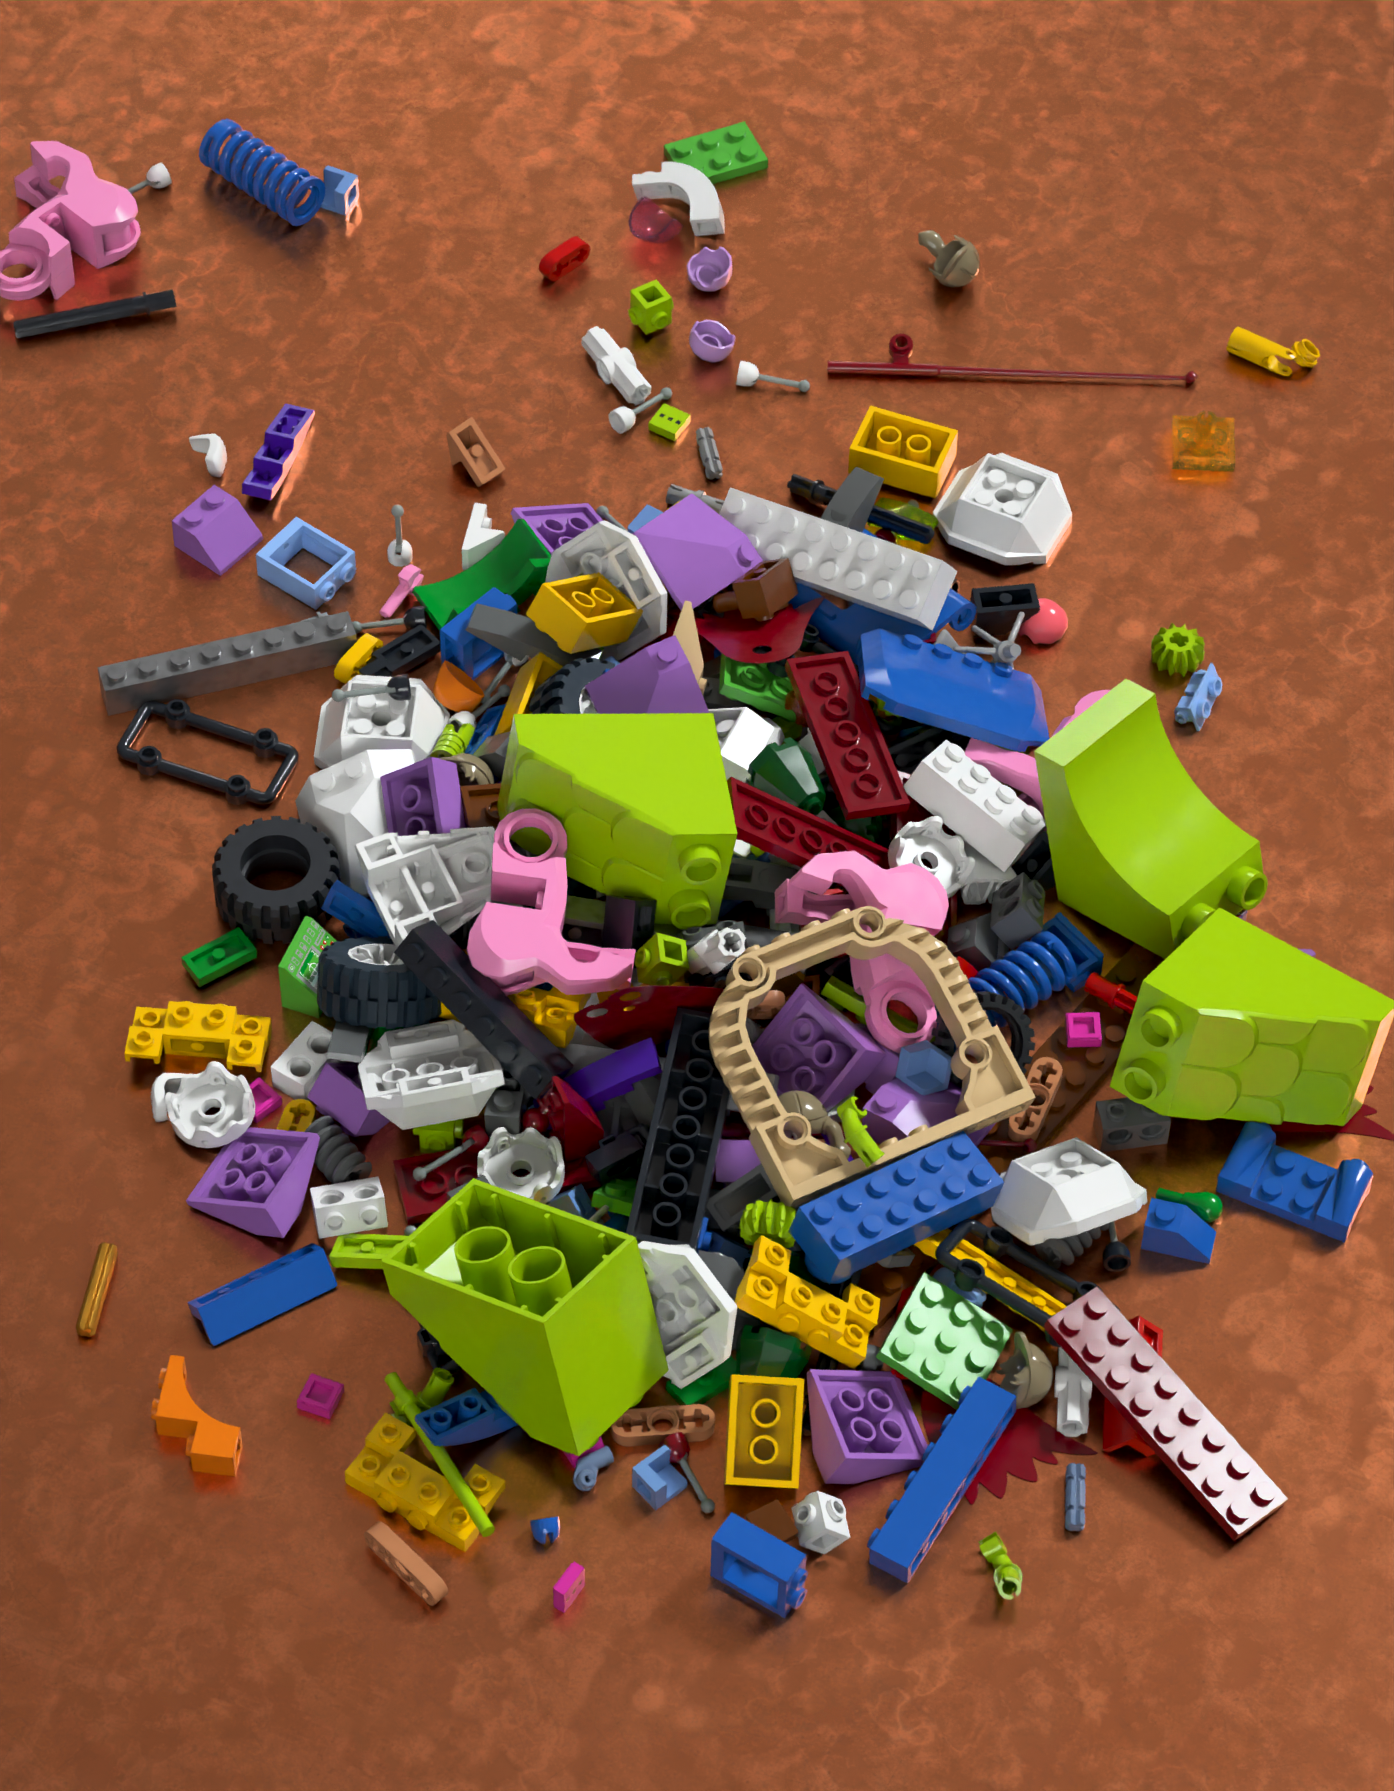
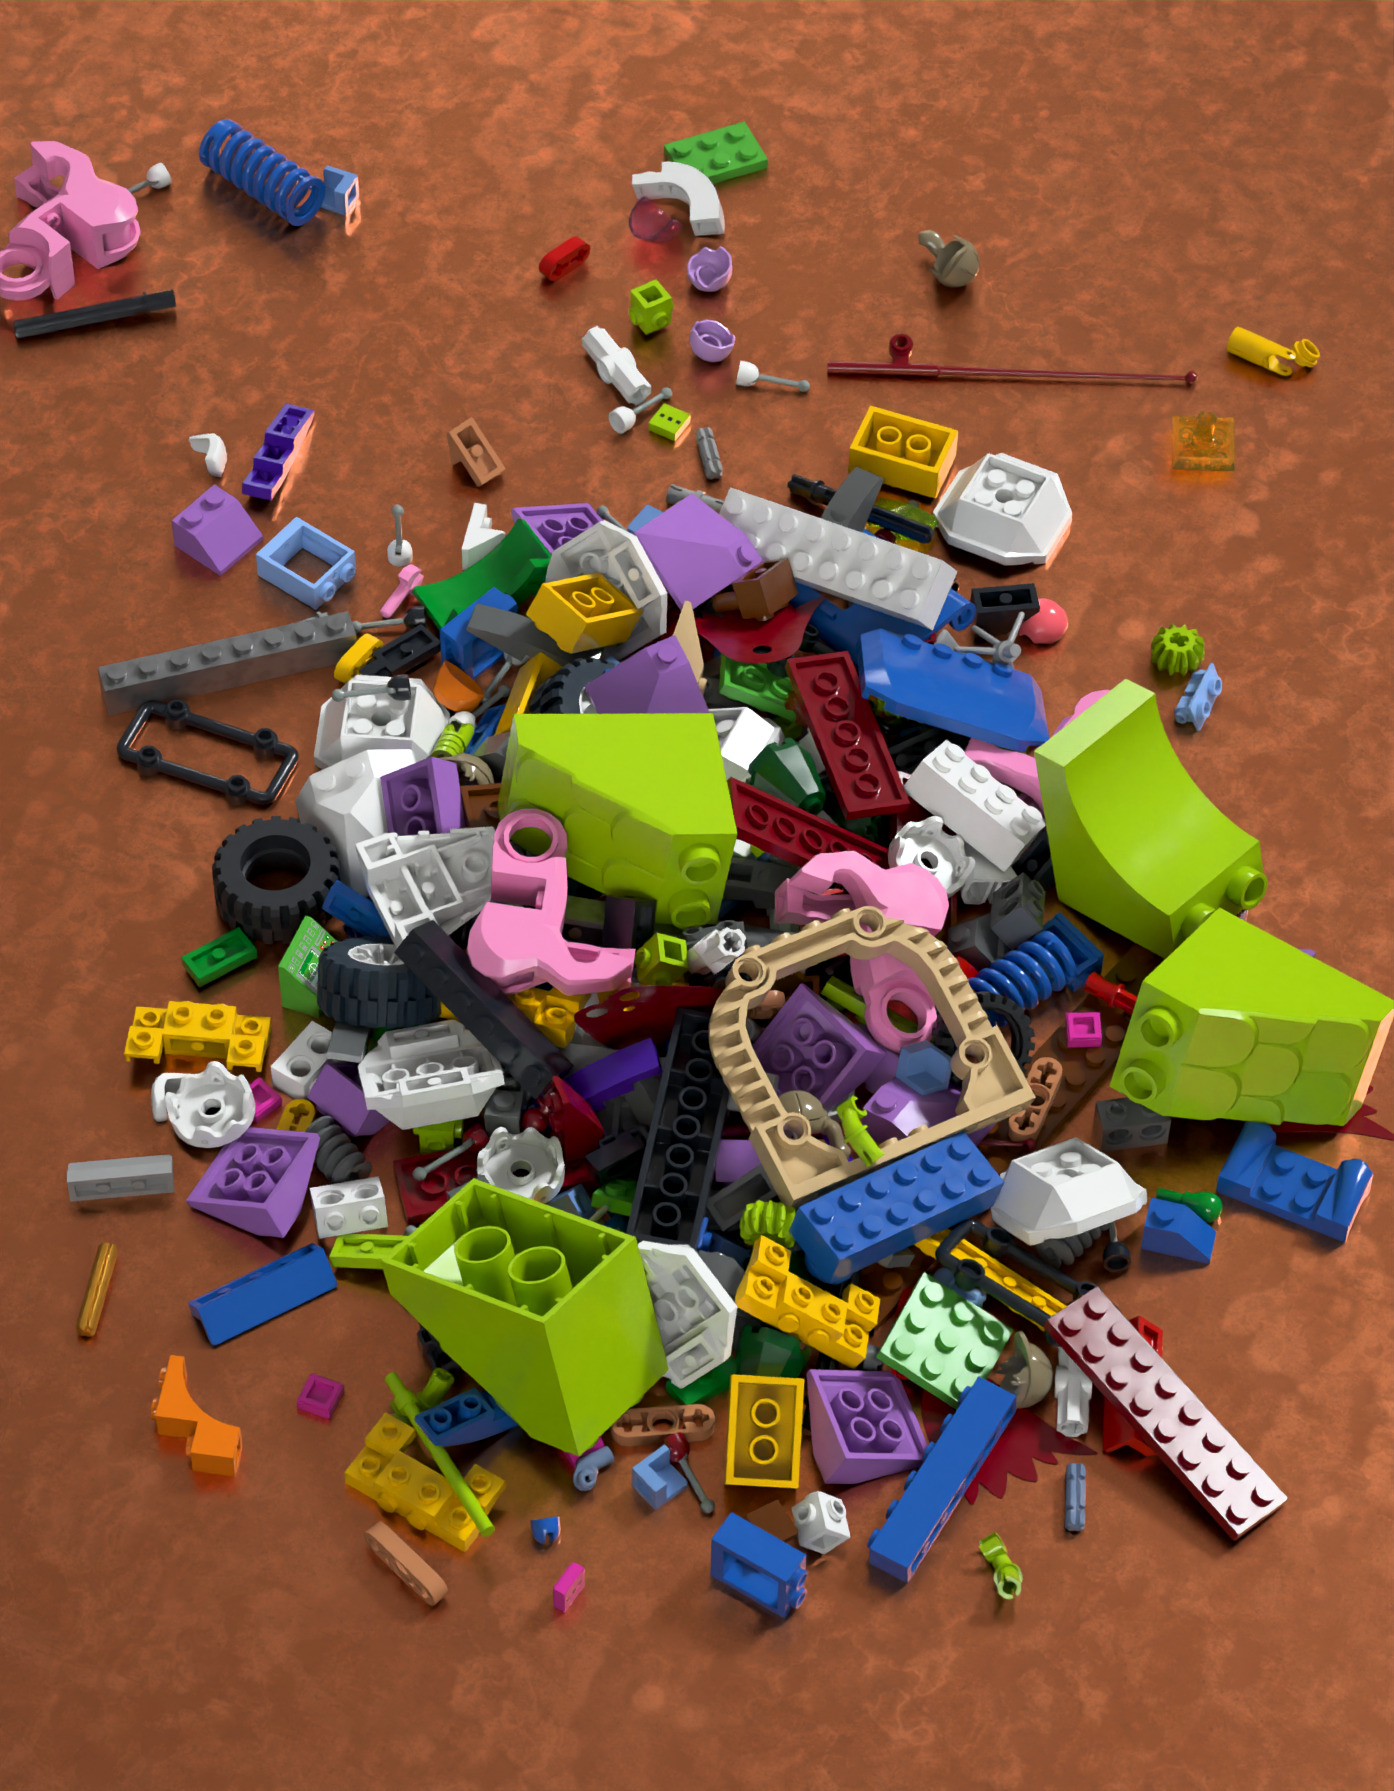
(120, 1177): none -> light grey panel

